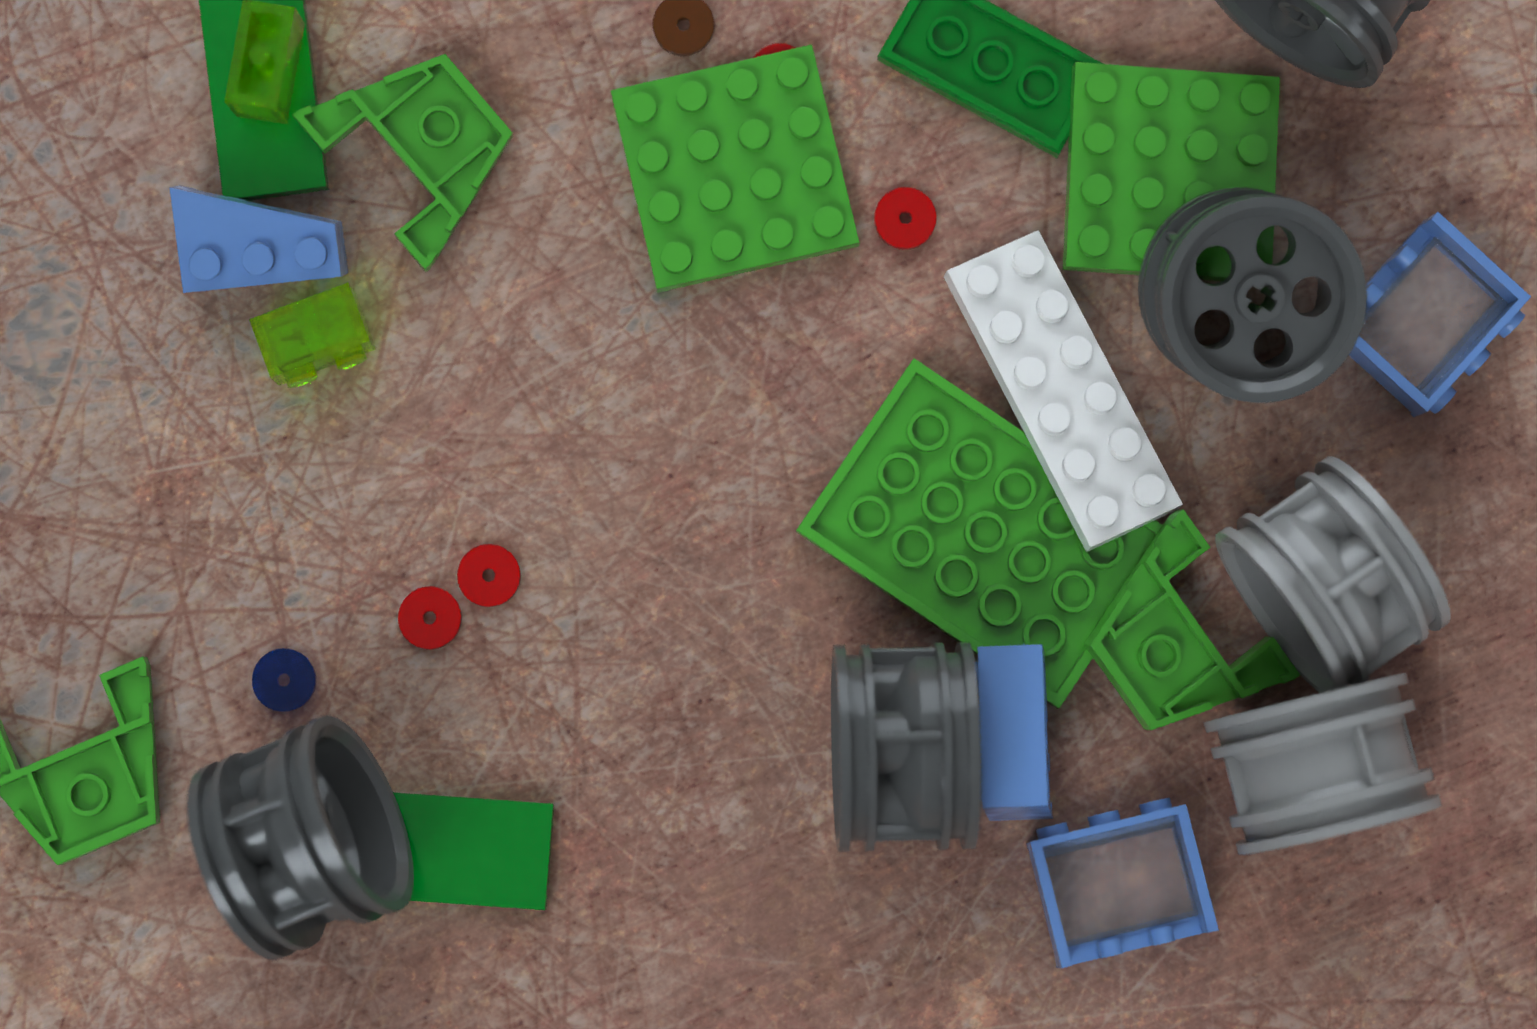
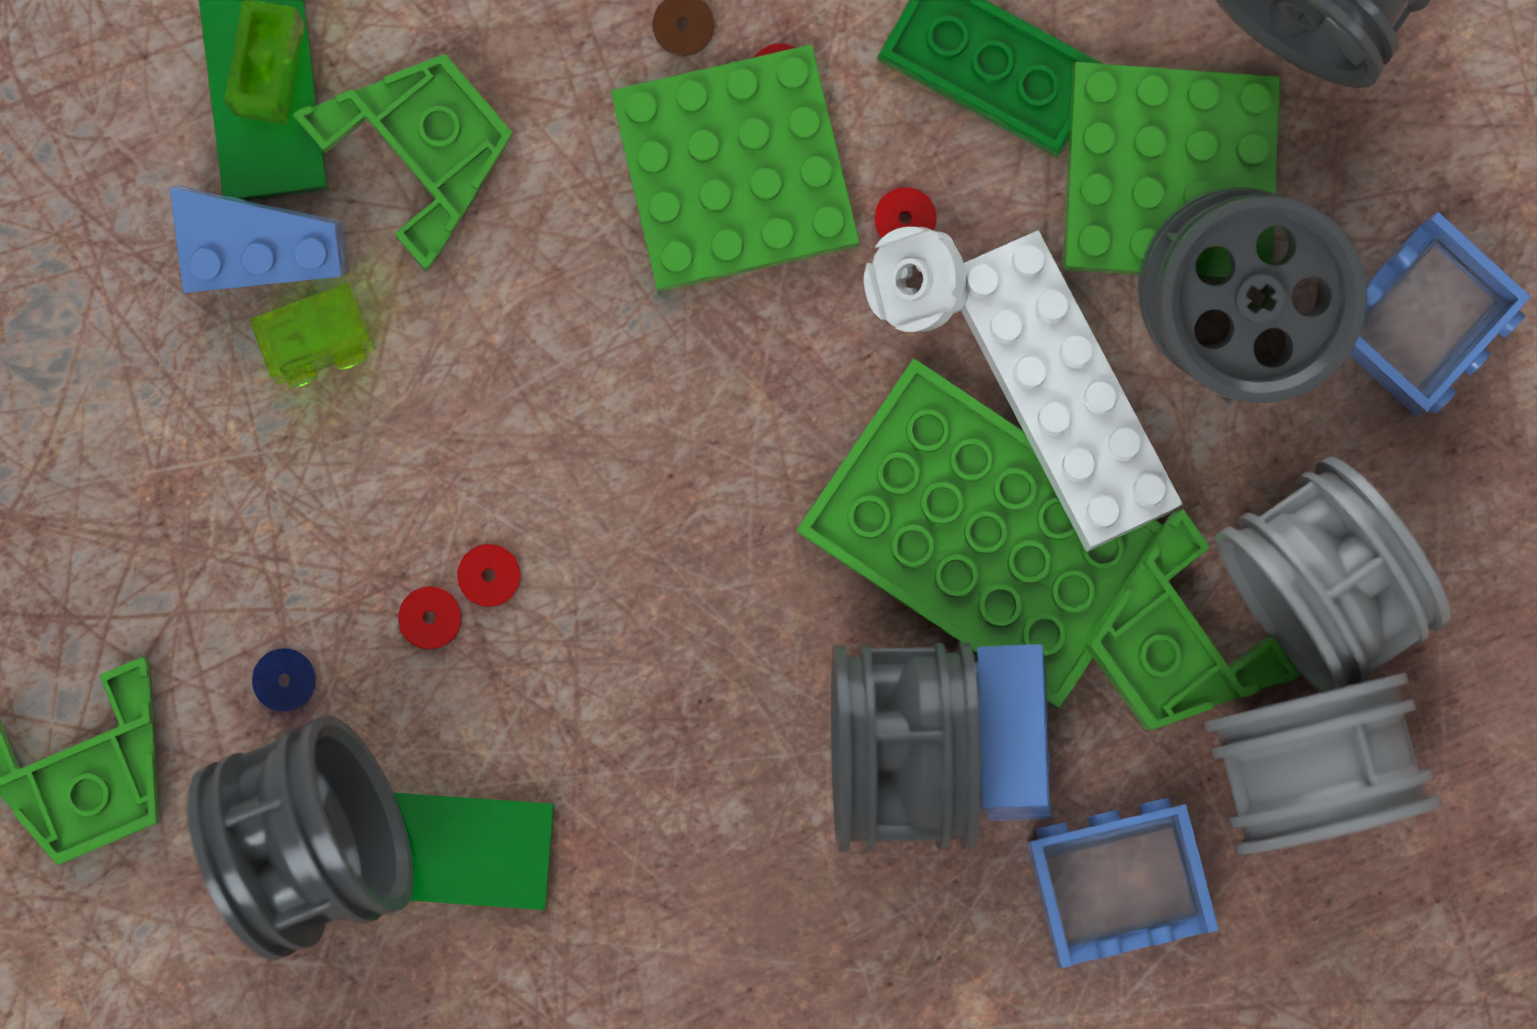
(942, 284): none -> white plate

